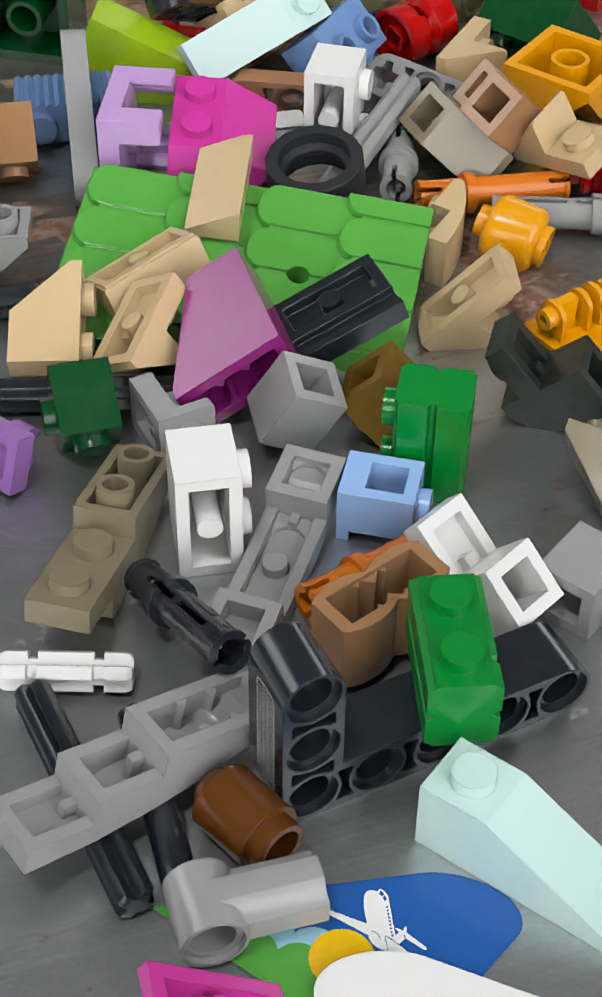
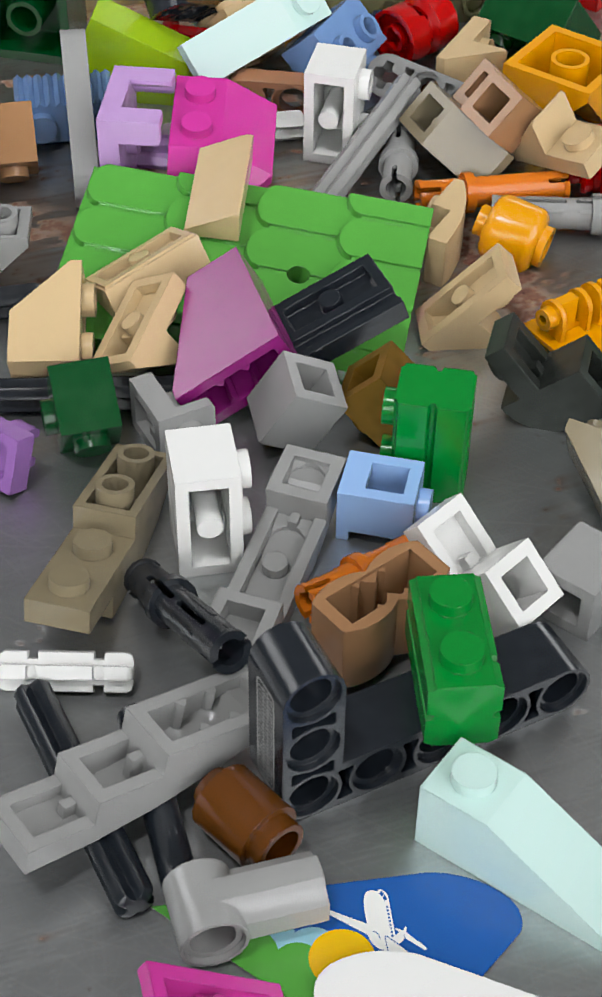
(317, 146): black tyre -> none

